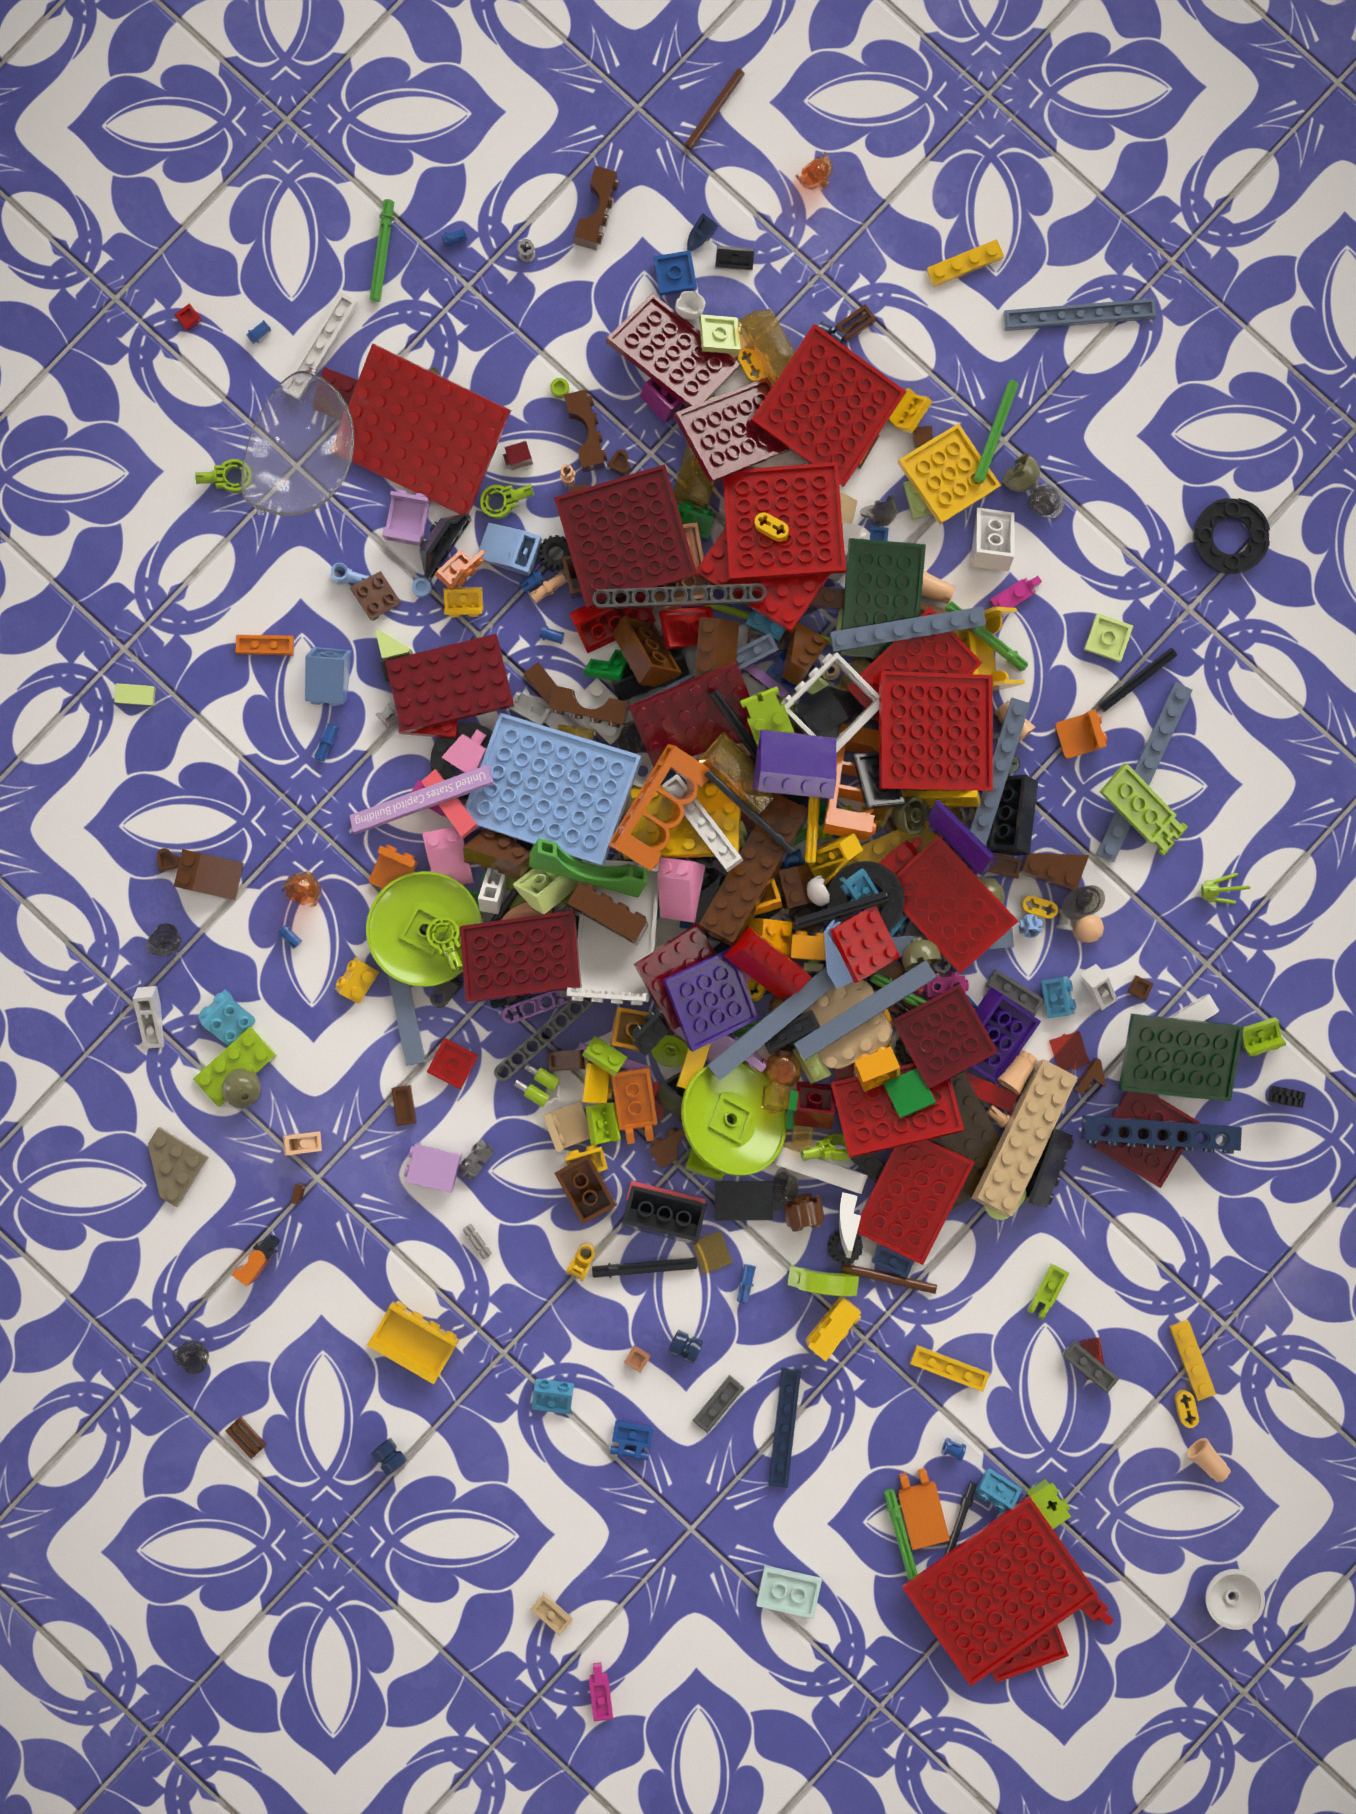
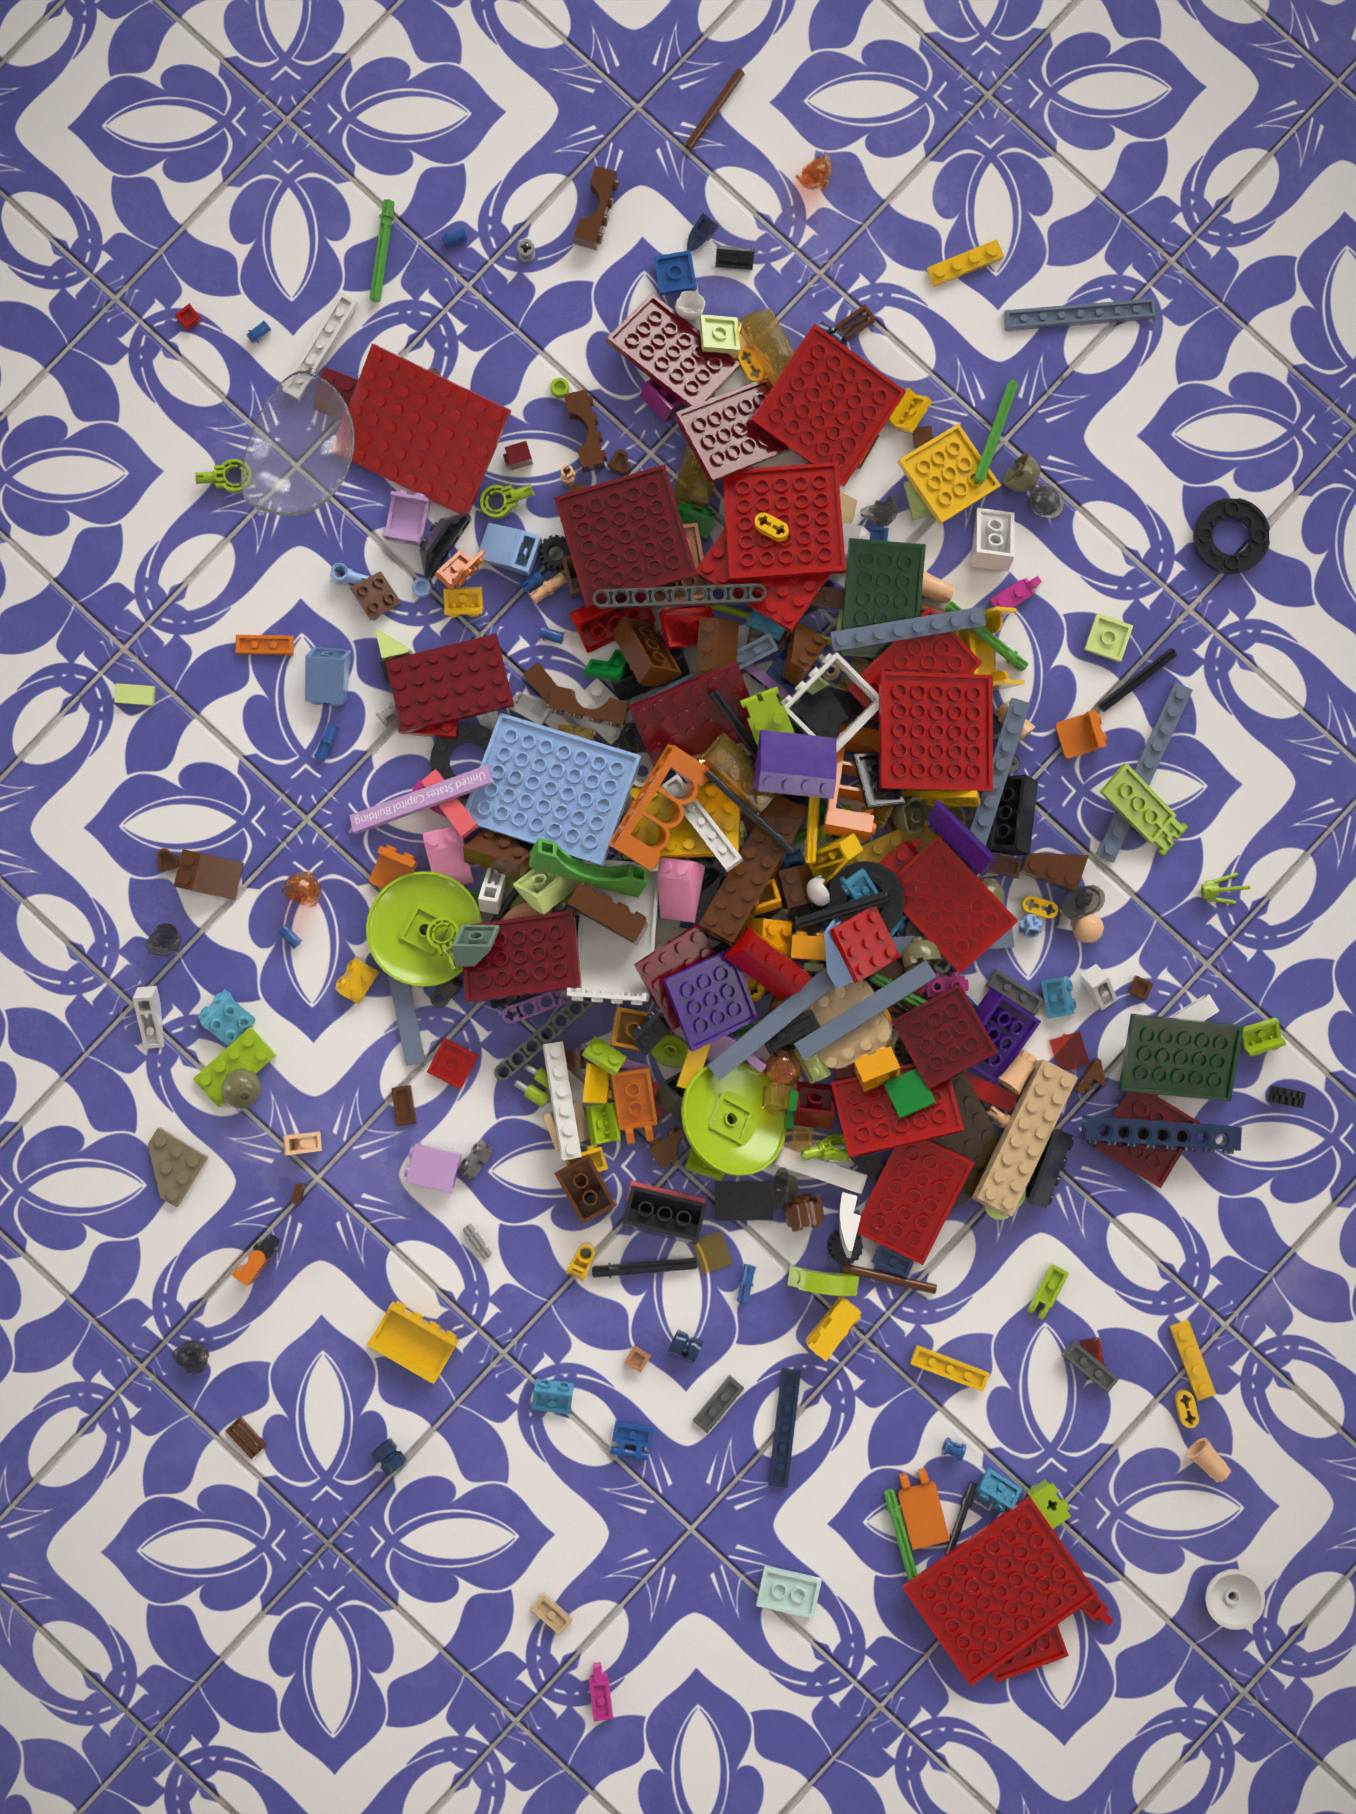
(467, 752): bright pink torso -> none
(473, 943): none -> sand green slope
(562, 1100): none -> white plate

